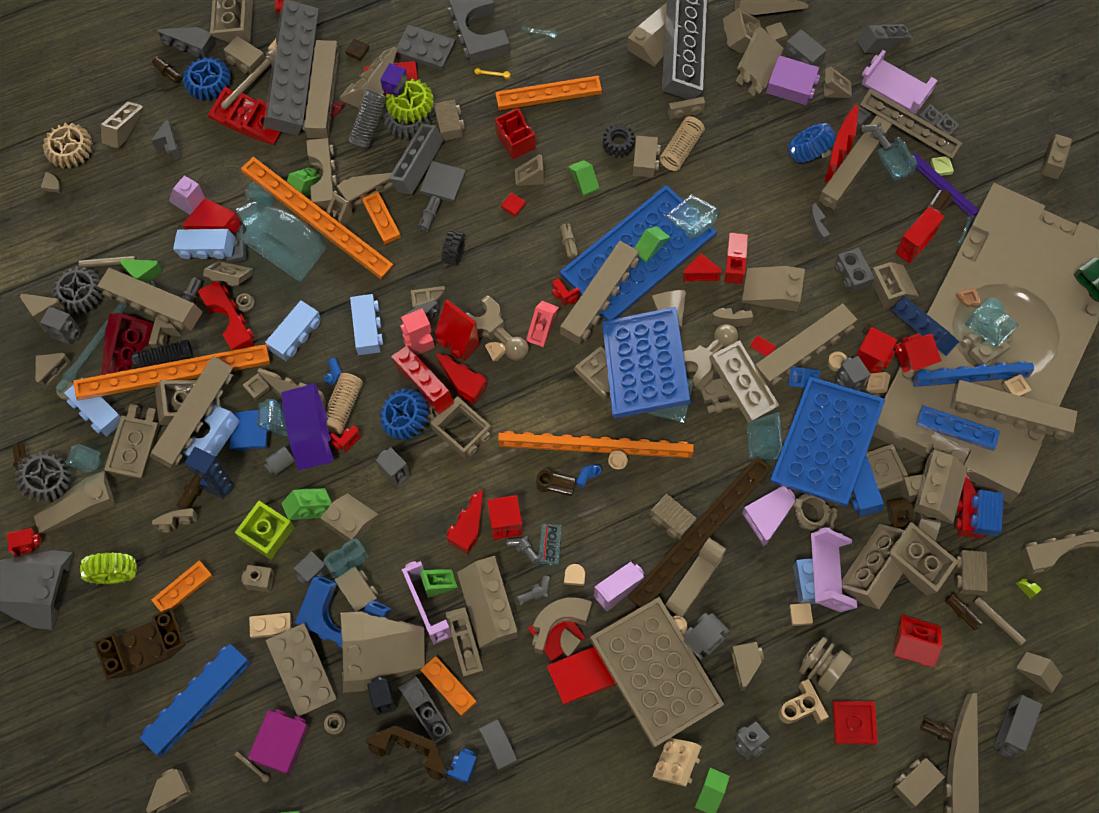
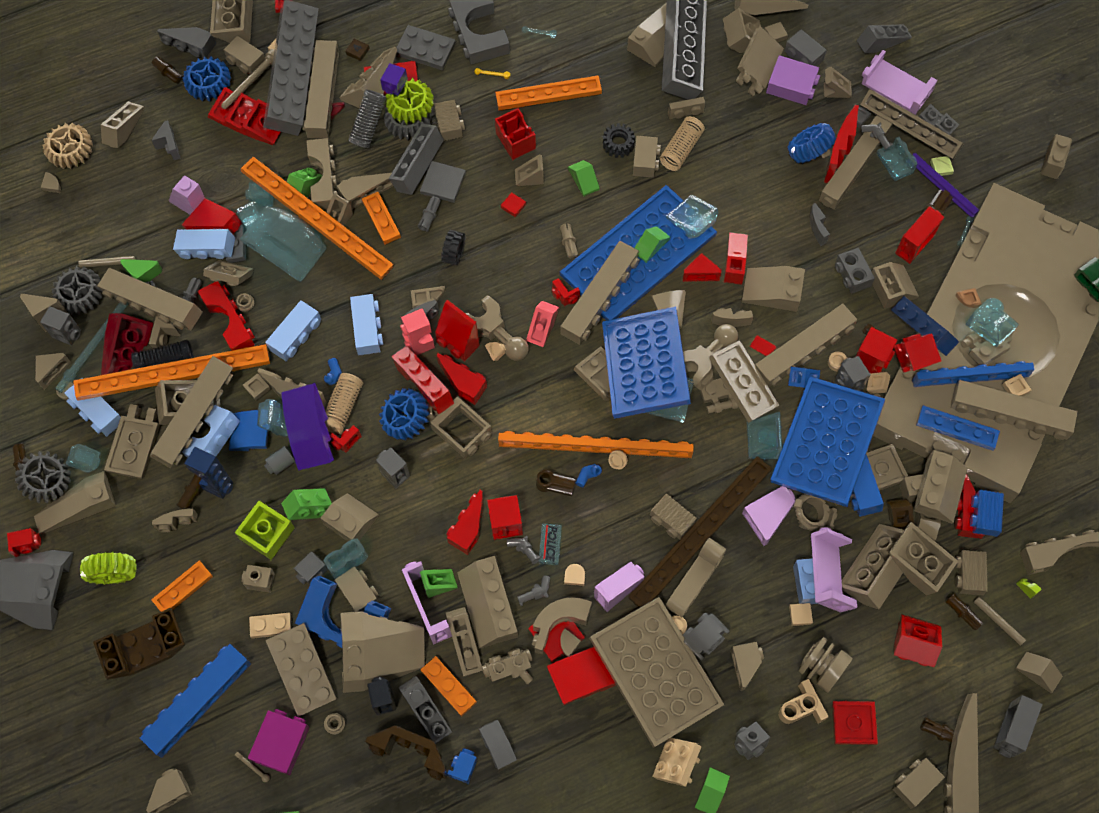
(513, 664): none -> dark tan brick

